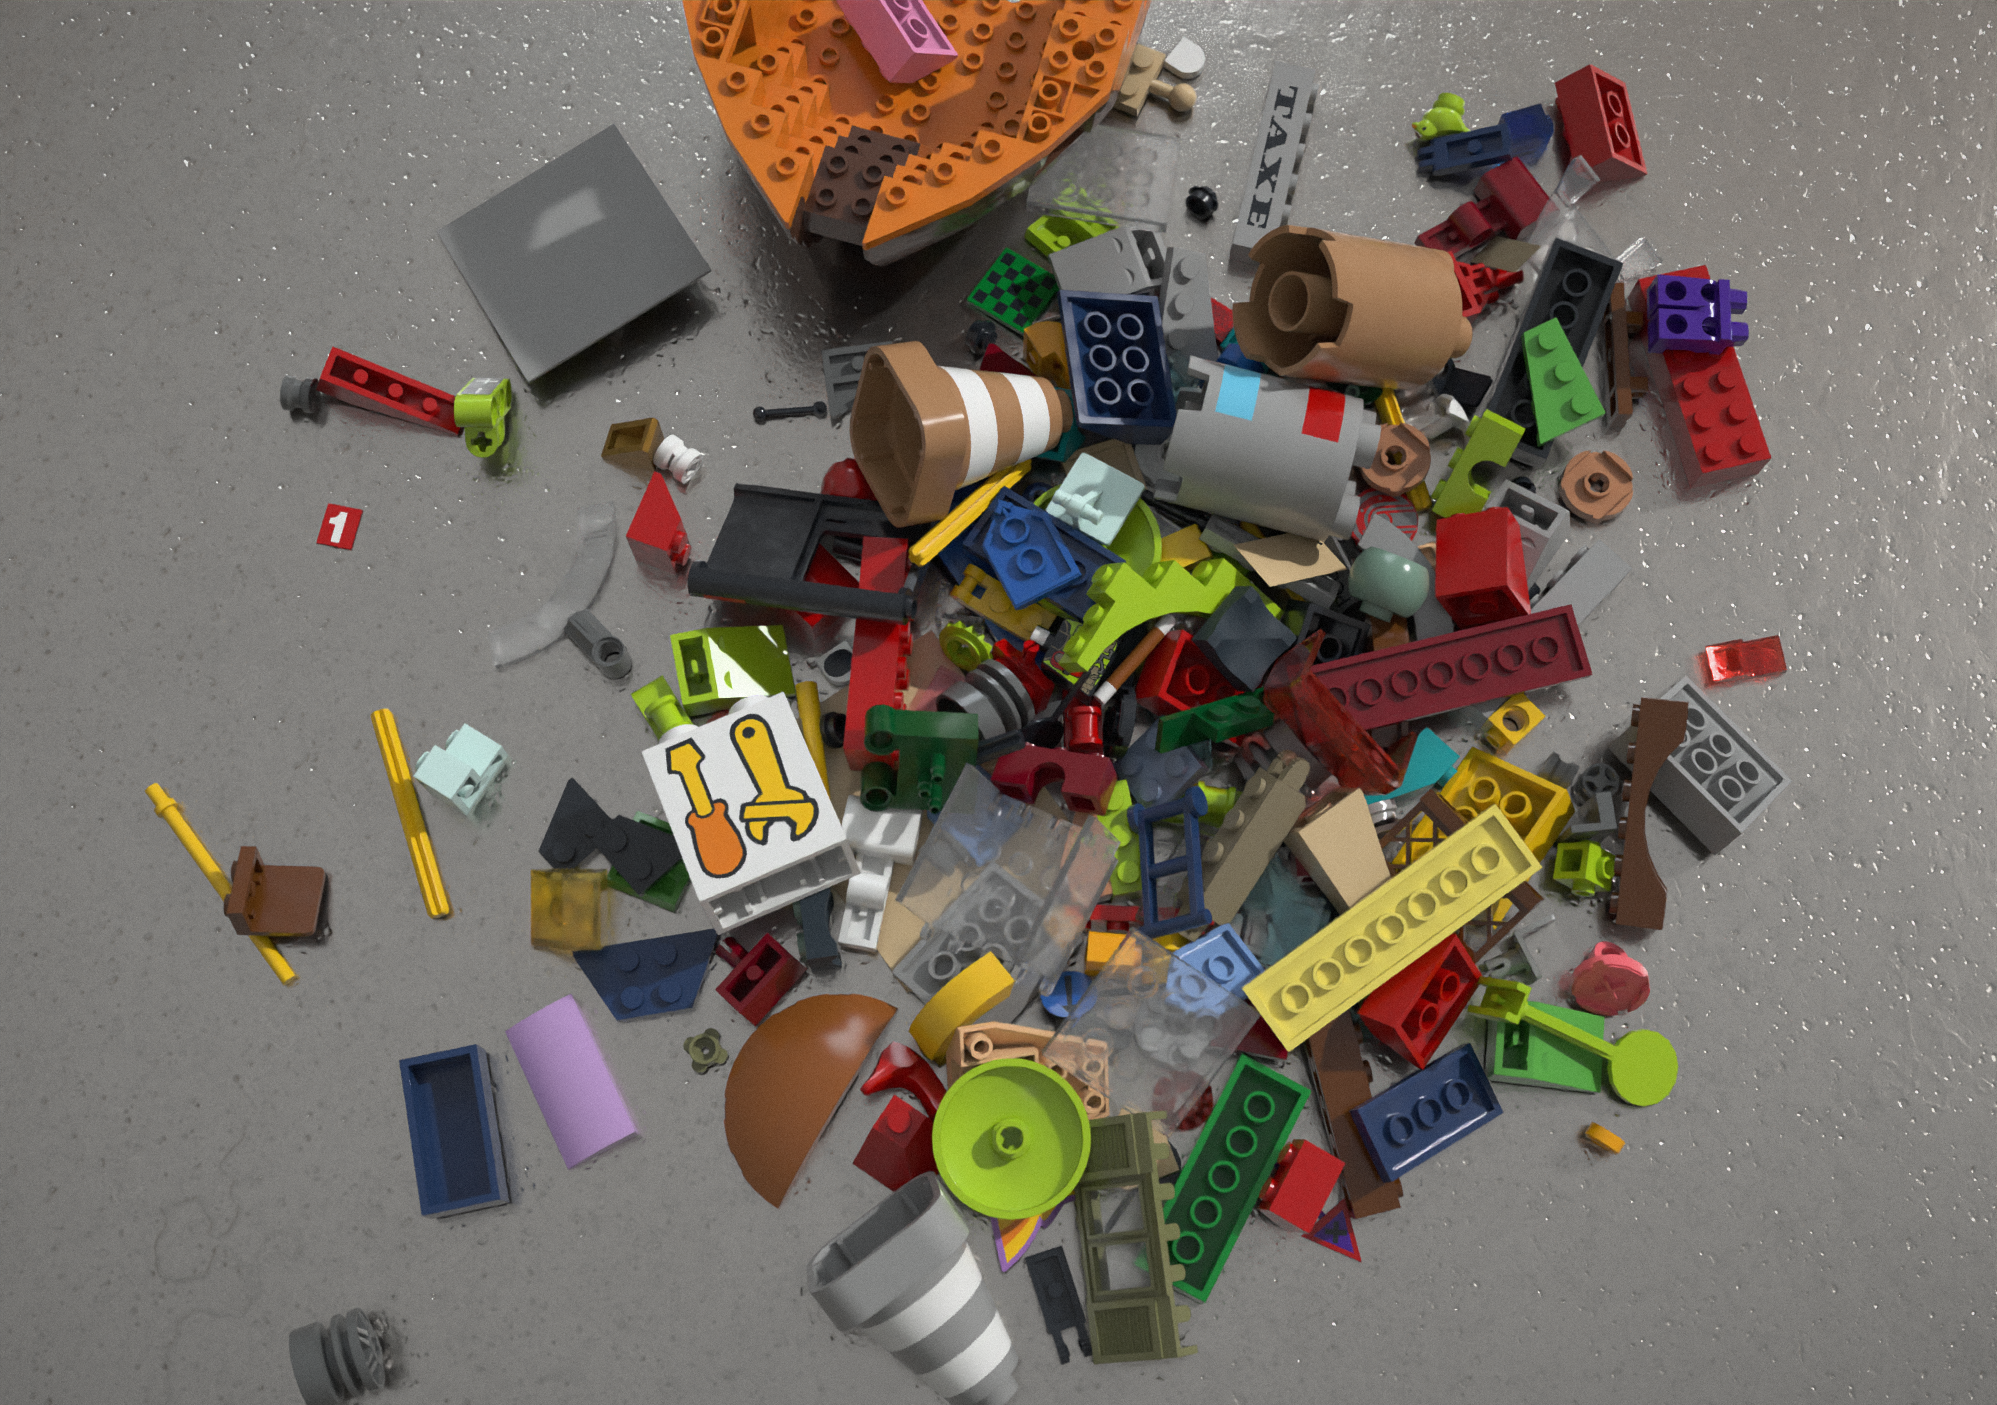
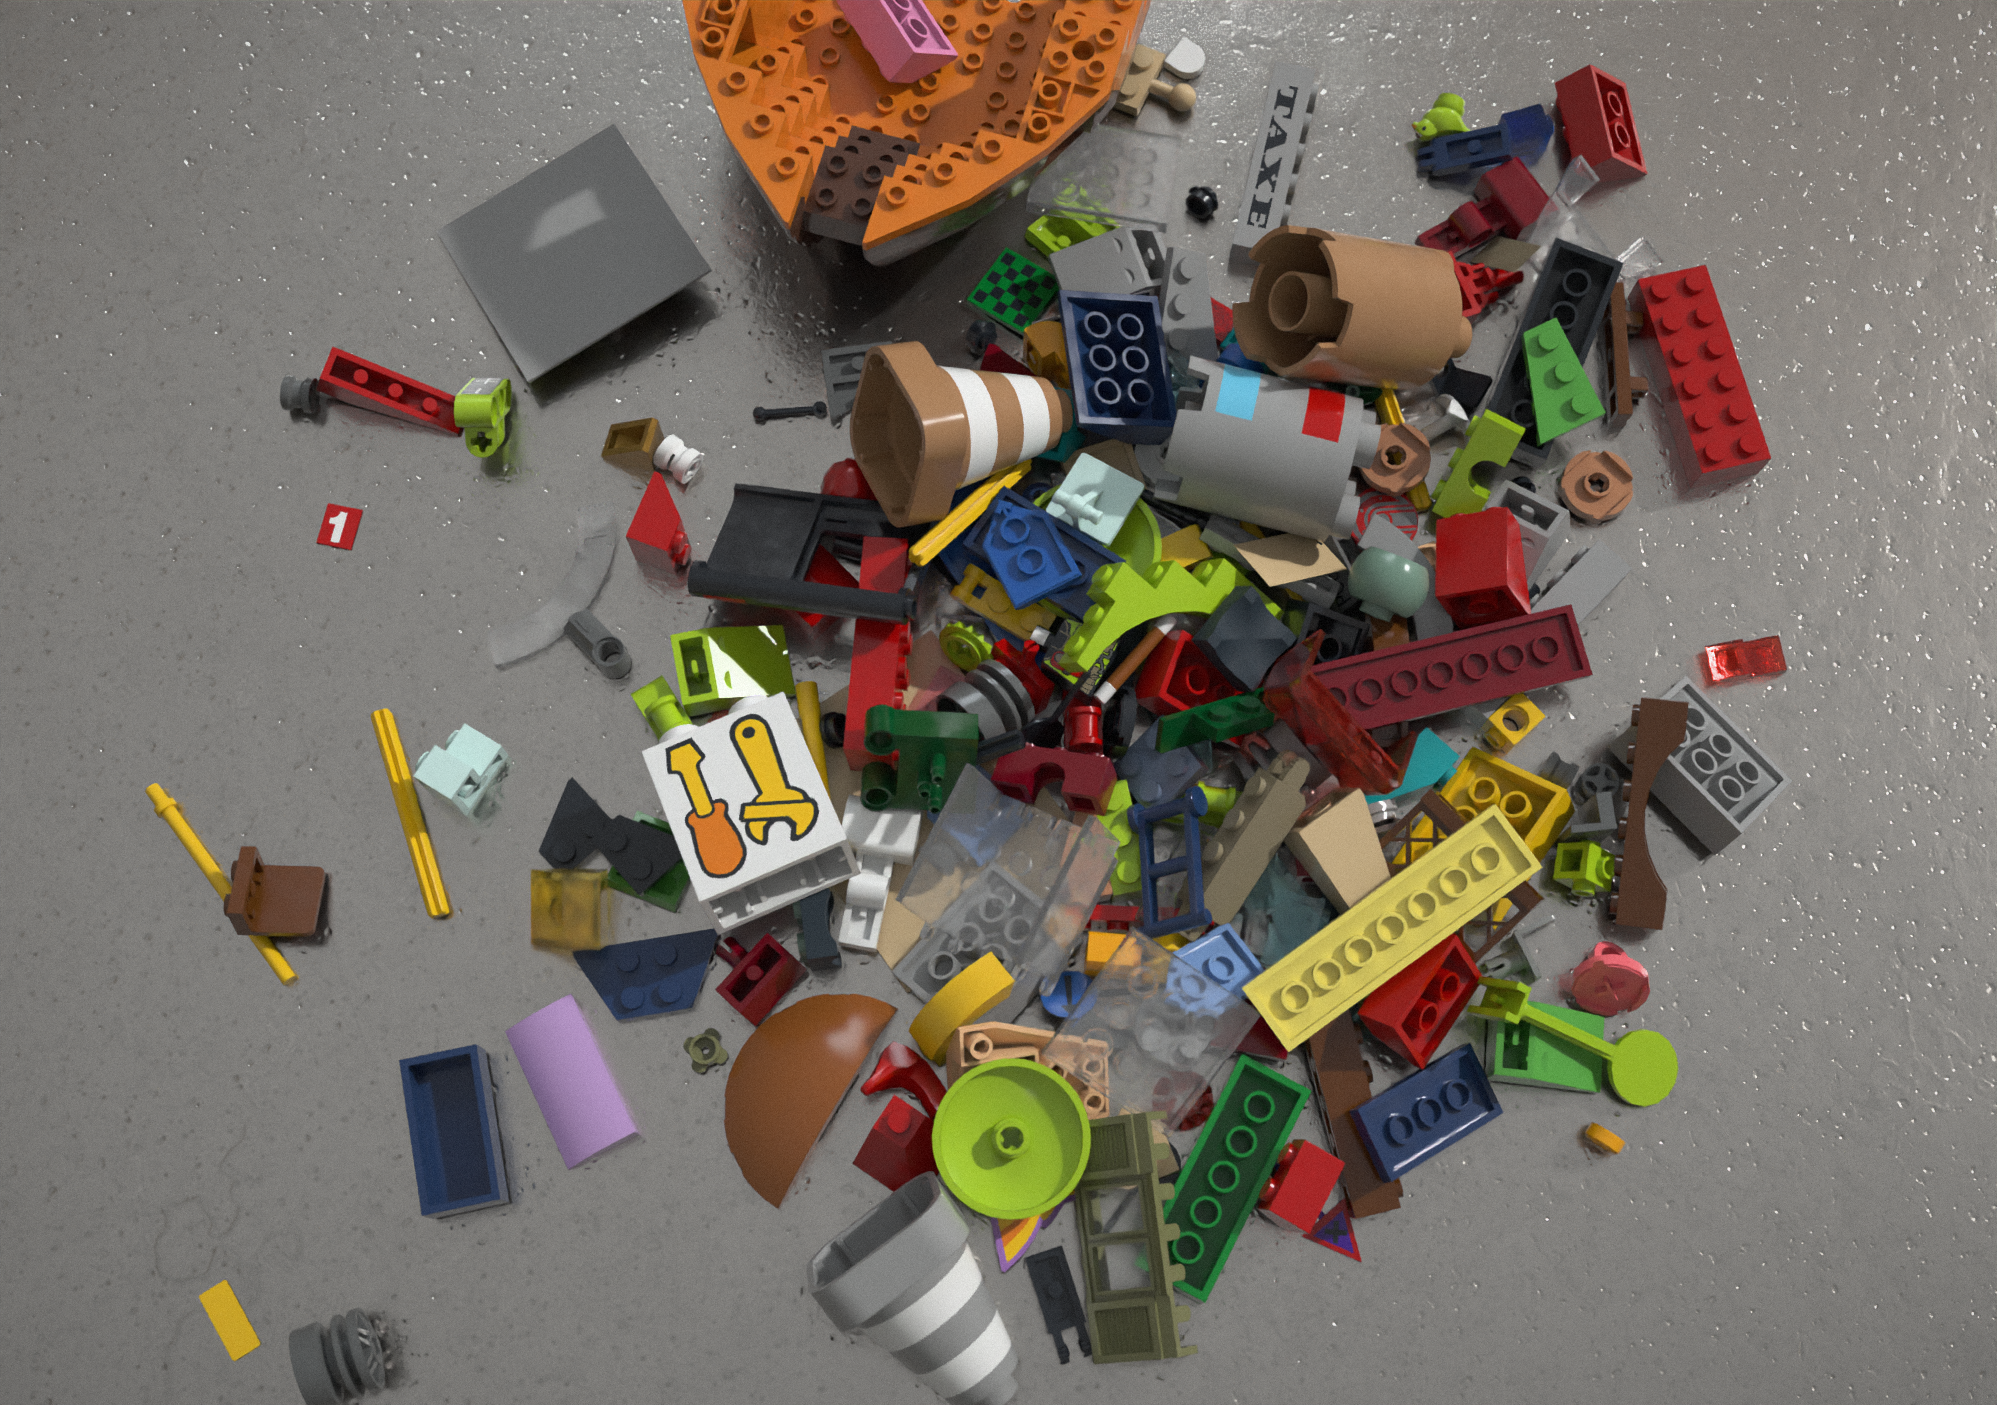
(229, 1320): none -> yellow sticker
(836, 664): tile -> none
(1694, 315): dark purple hips -> none

